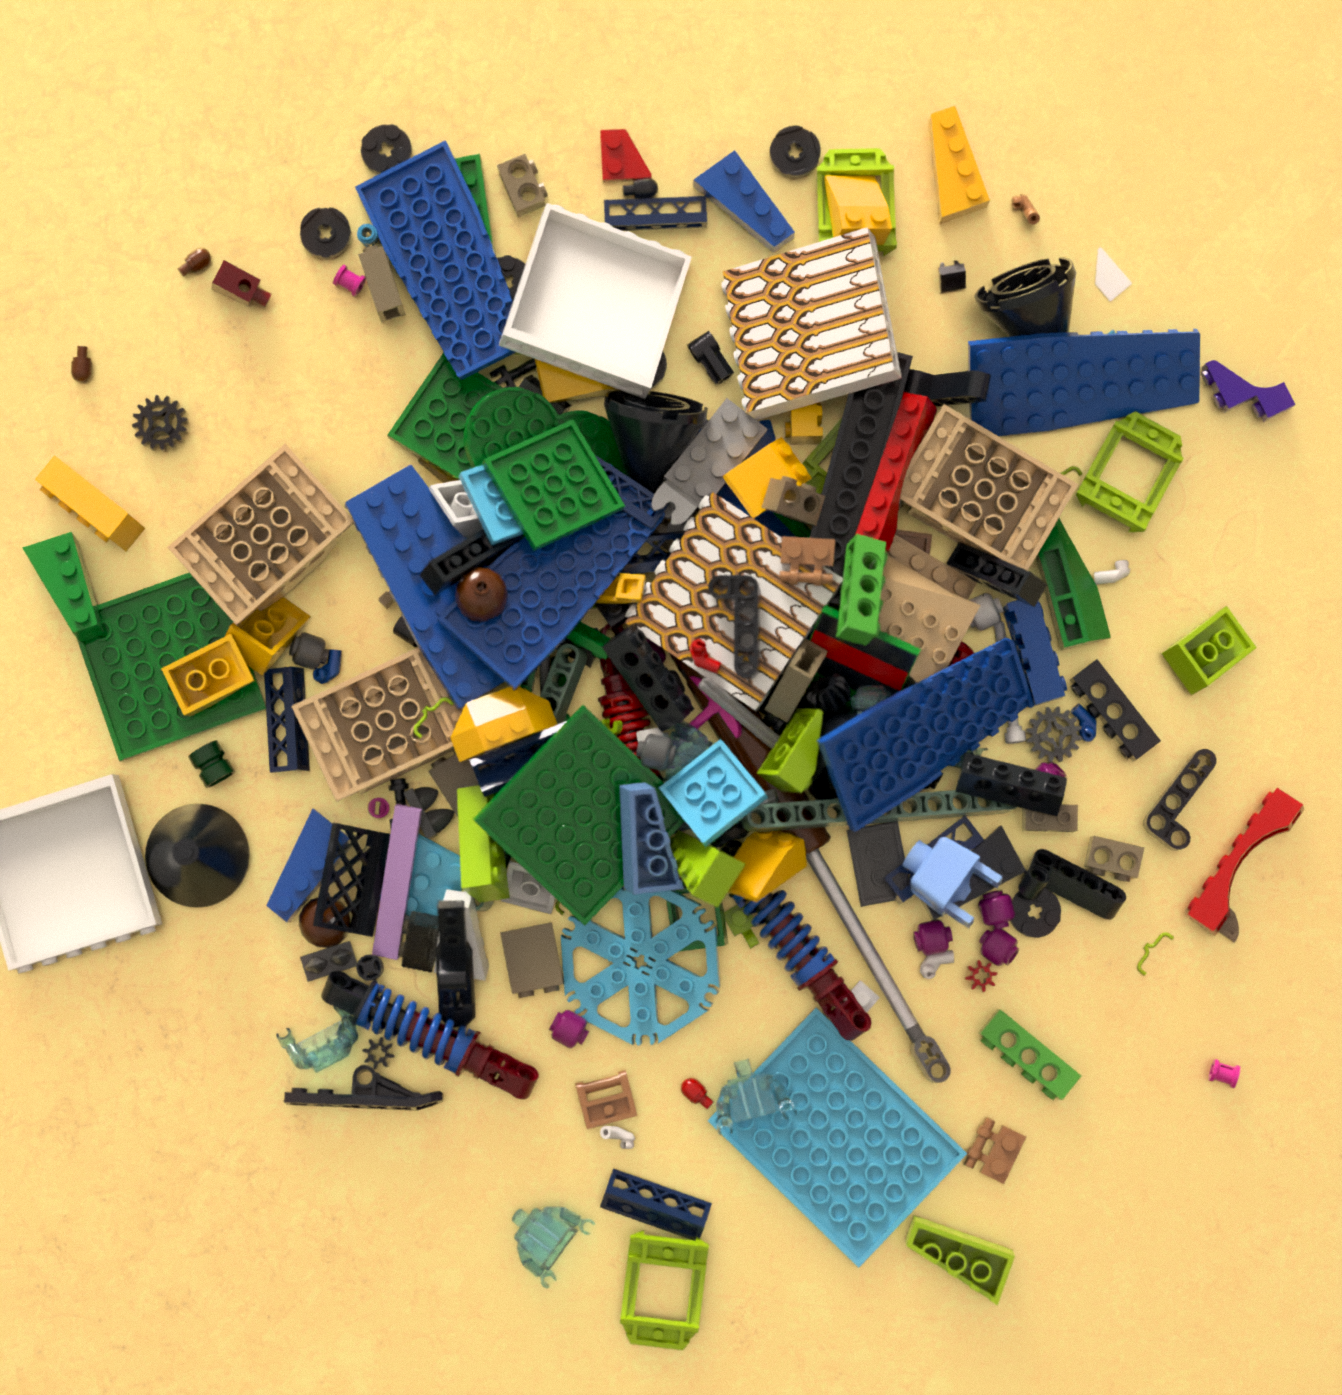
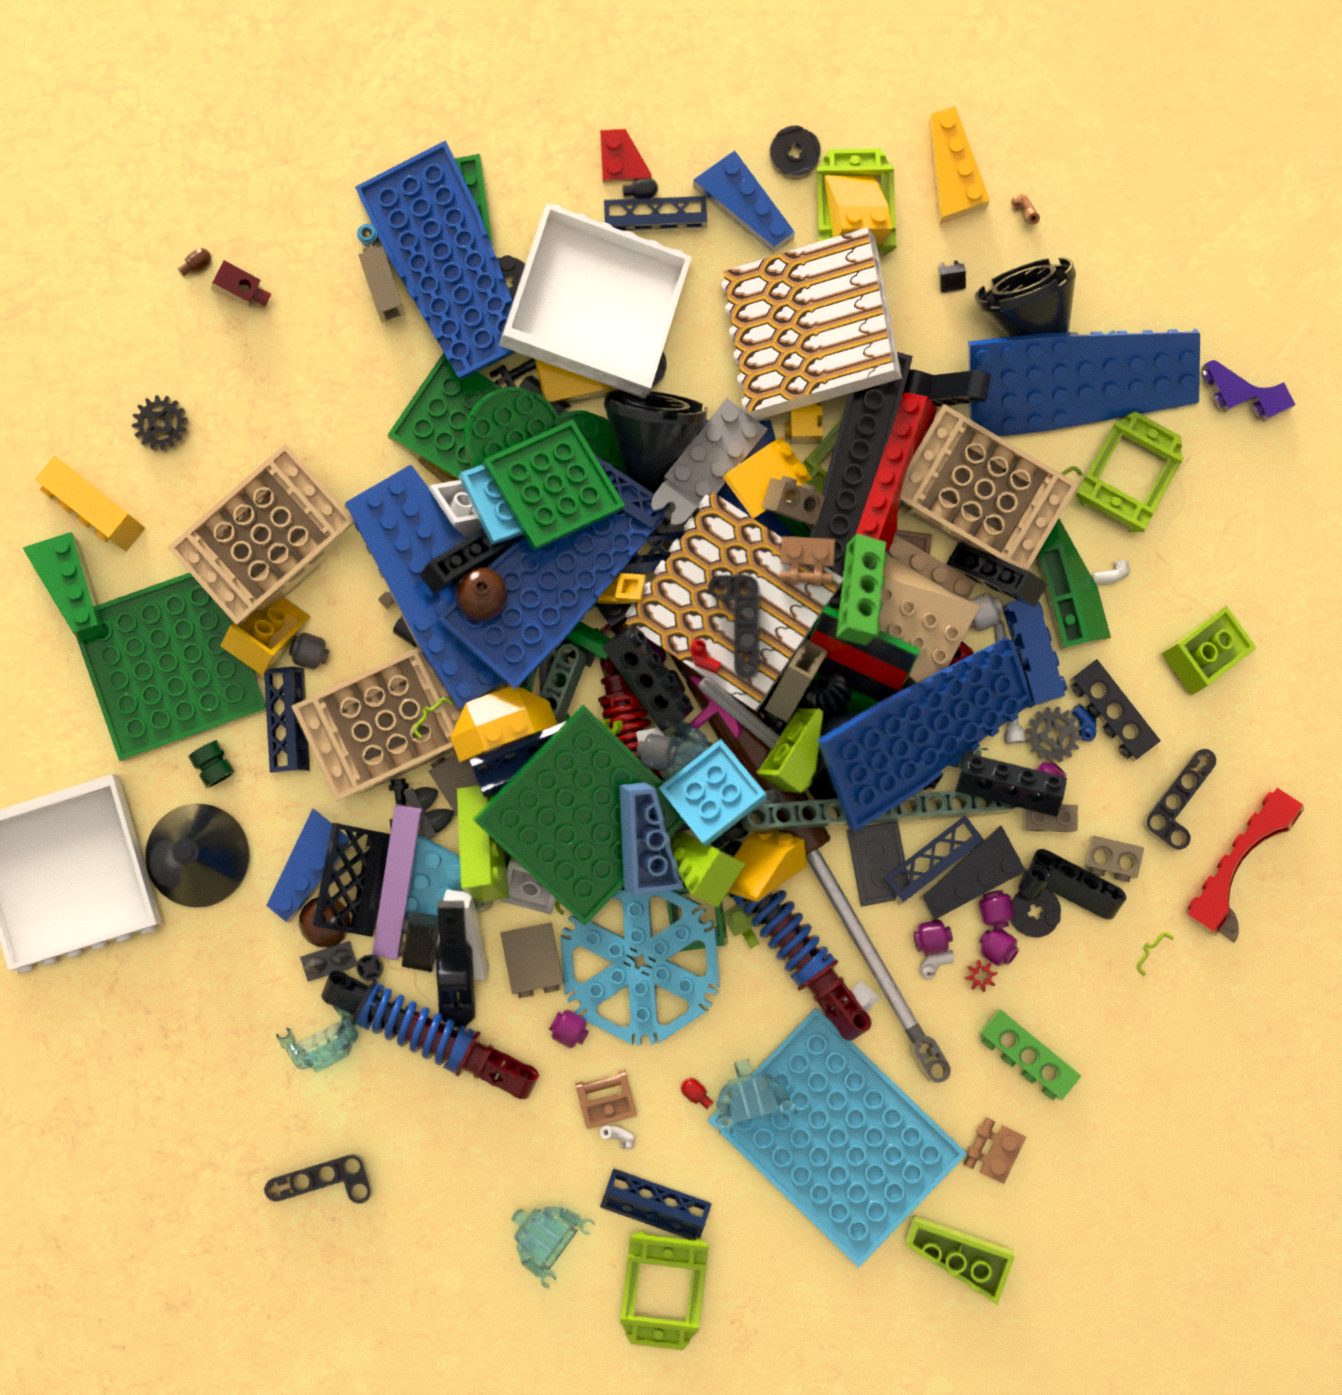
(81, 365): reddish brown cylinder -> none
(208, 675): yellow slope -> none
(317, 1182): none -> black beam
(326, 247): black plate -> none
(329, 670): blue arm -> none
(349, 280): dark pink bush -> none
(371, 1057): black gear -> none
(378, 1094): black piece -> none
(383, 807): dark pink hinge -> none
(385, 135): black plate -> none
(517, 186): dark tan brick -> none
(707, 352): black piece -> none
(868, 696): clear light blue head -> none
(944, 876): light blue piece -> none
(1109, 276): white sticker -> none
(1224, 1073): dark pink bush -> none

